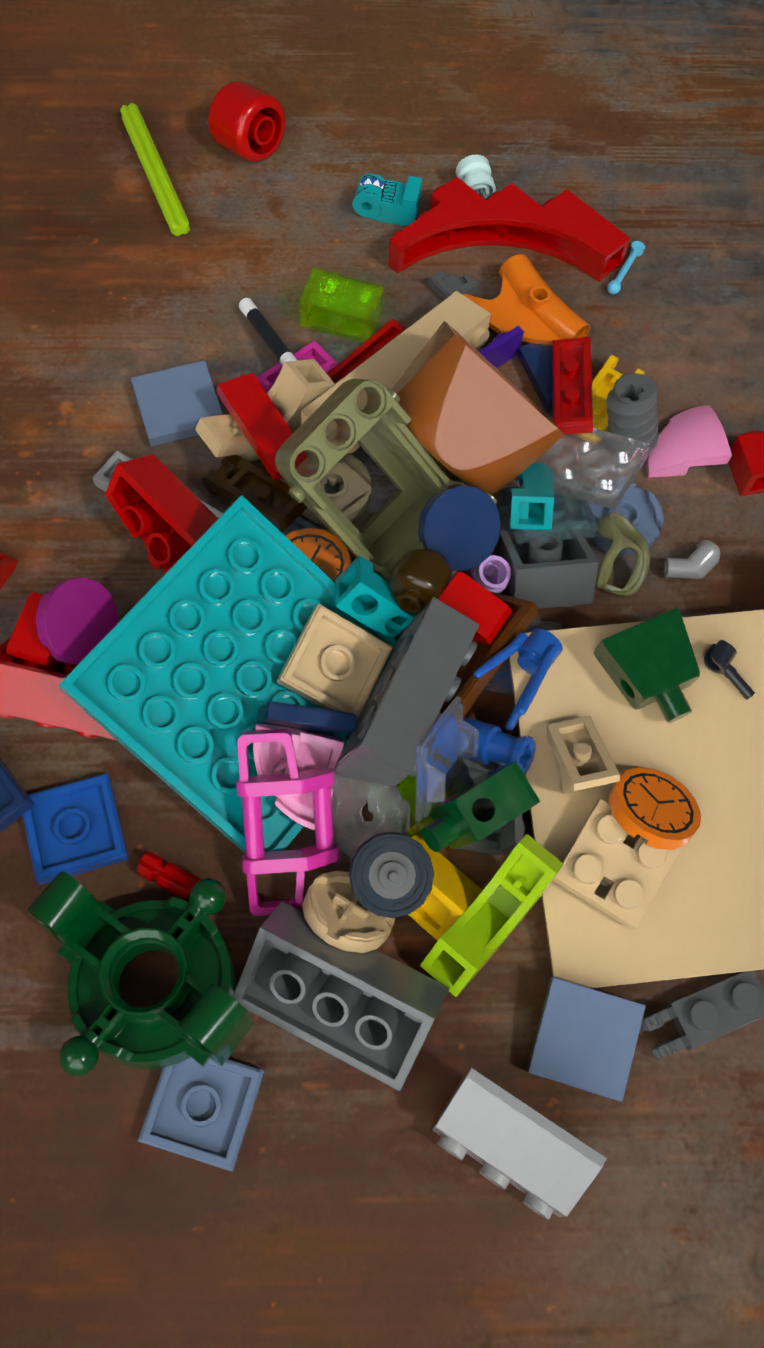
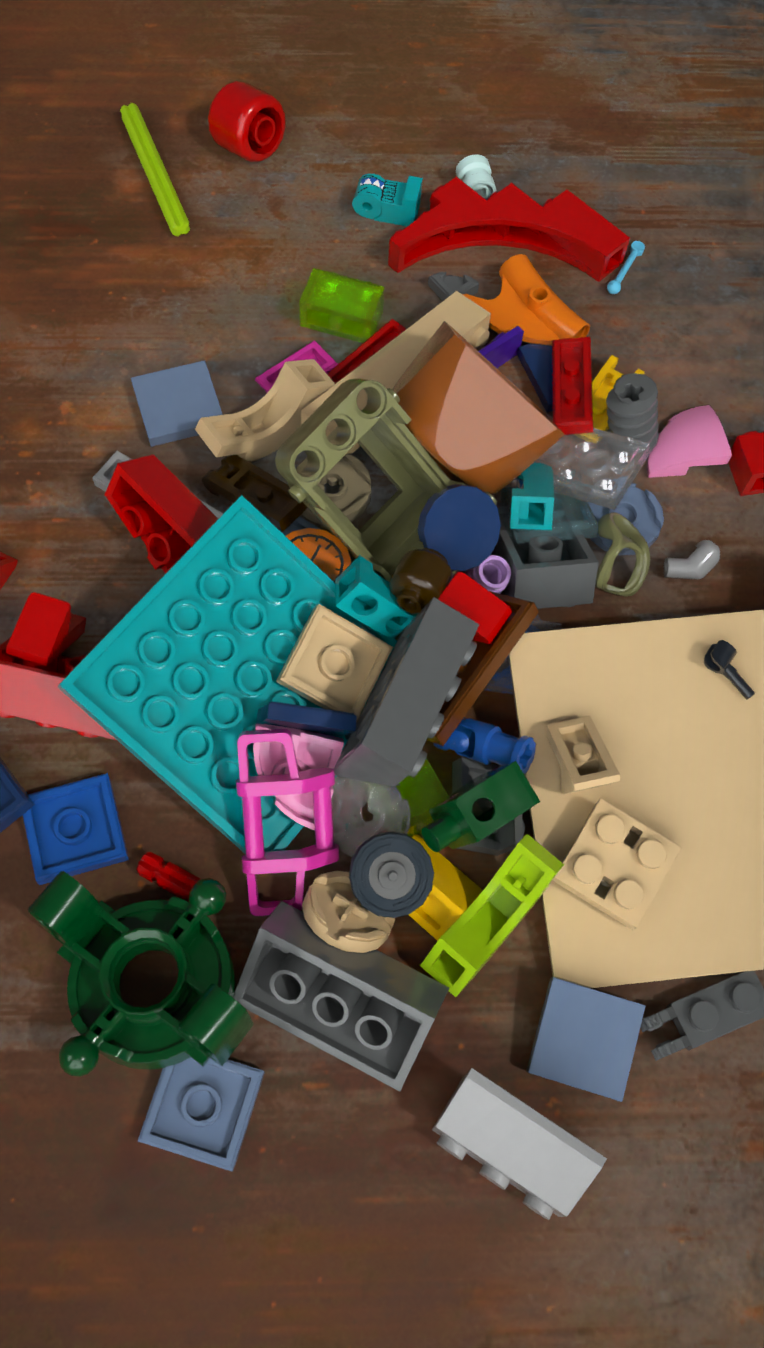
(75, 618): magenta tile -> none
(257, 419): red tile -> none
(266, 331): black bar -> none
(440, 756): clear piece -> none
(535, 657): blue plant -> none
(652, 664): dark green torso -> none
(655, 808): orange tile -> none

